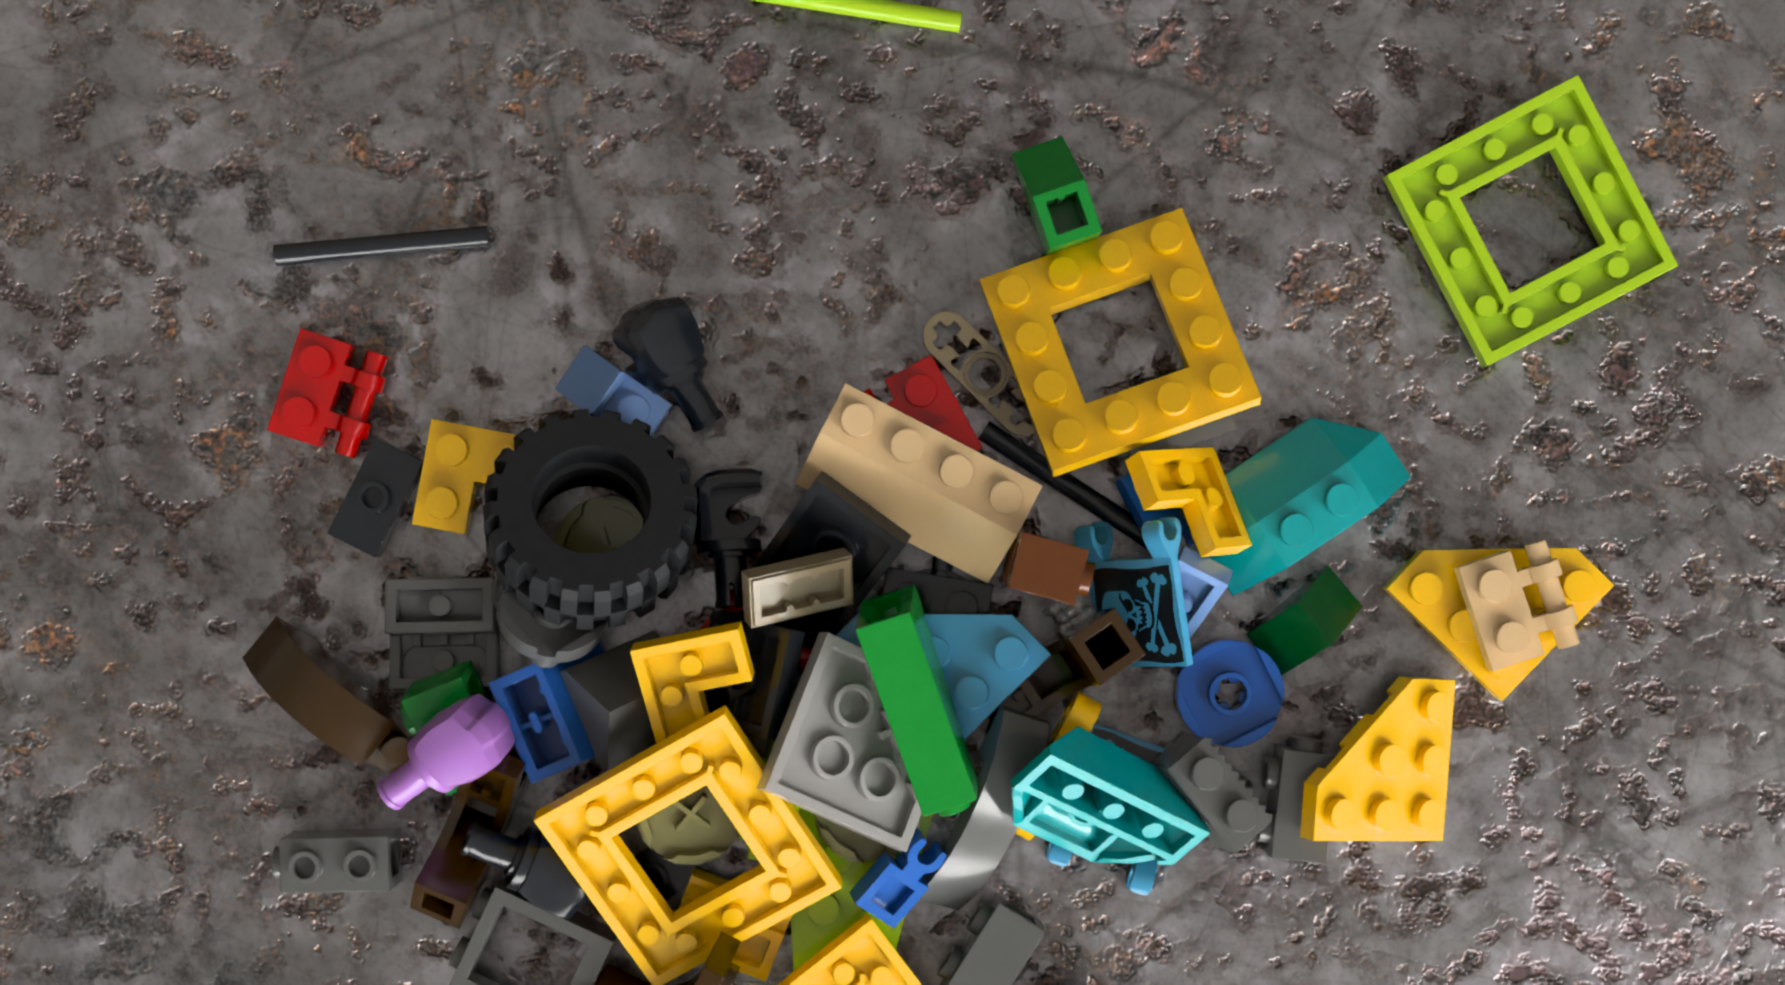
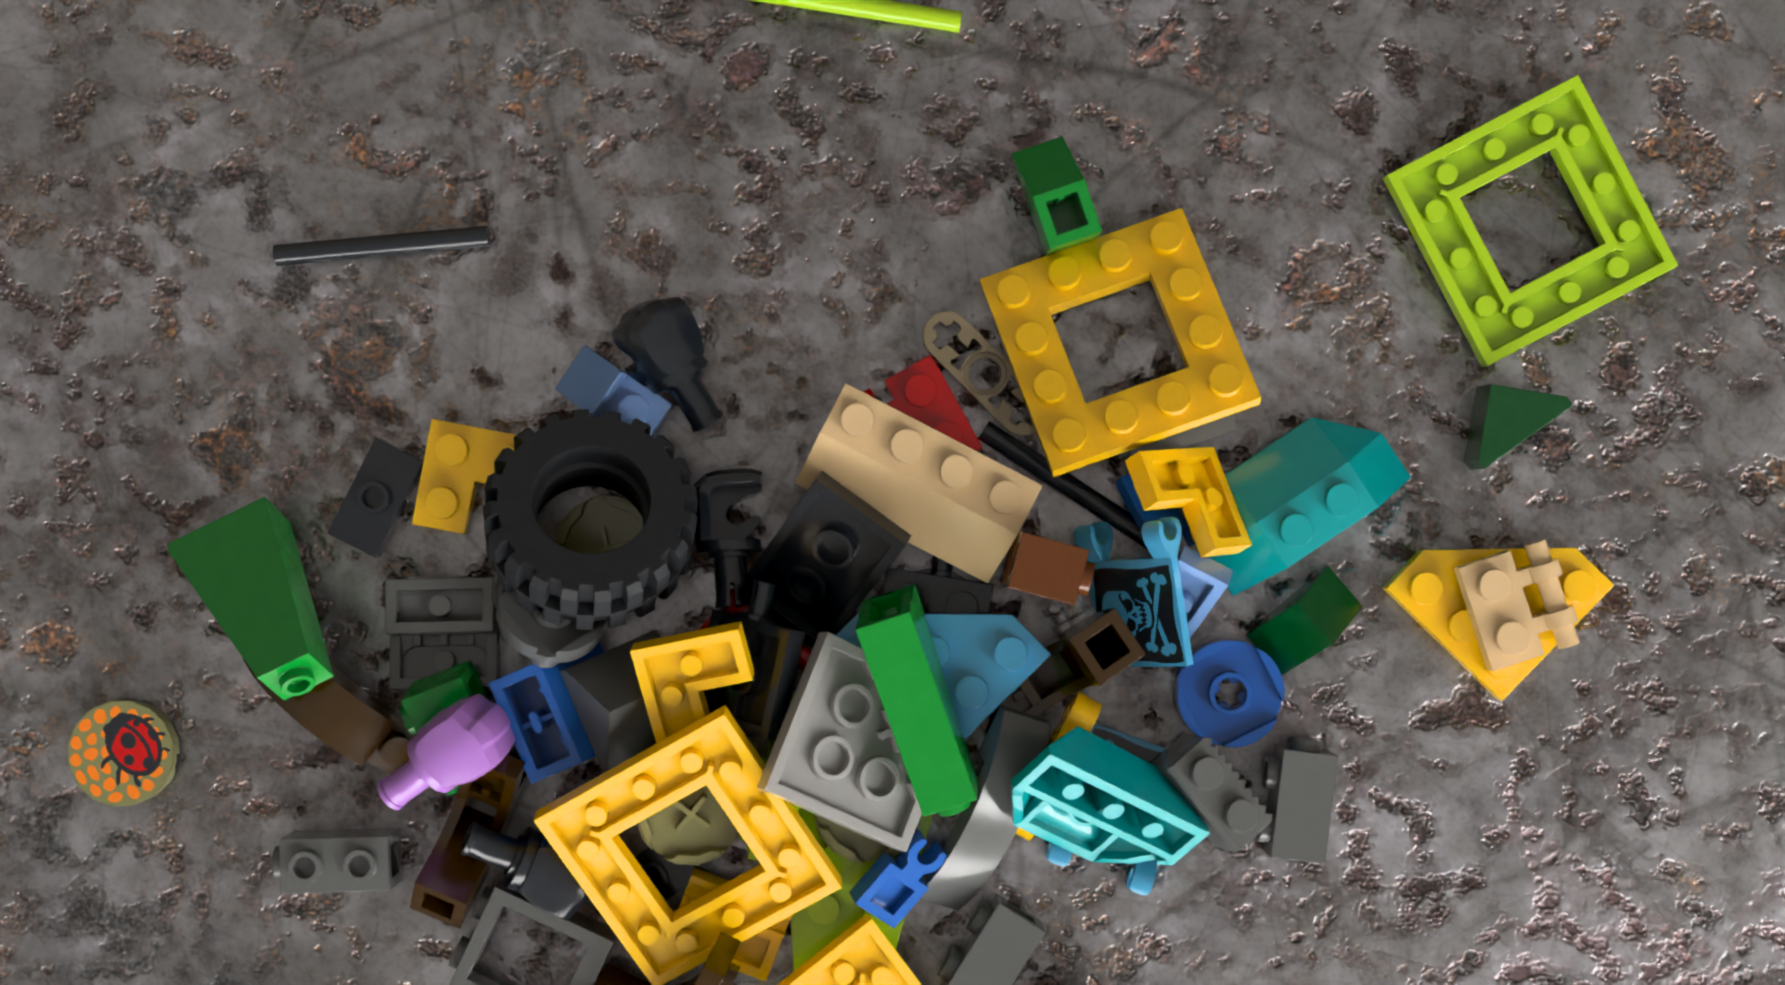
(123, 752): none -> tile
(259, 595): none -> green slope
(313, 389): red plate -> none
(797, 587): dark tan plate -> none
(1389, 772): yellow plate -> none
(1505, 418): none -> dark green slope

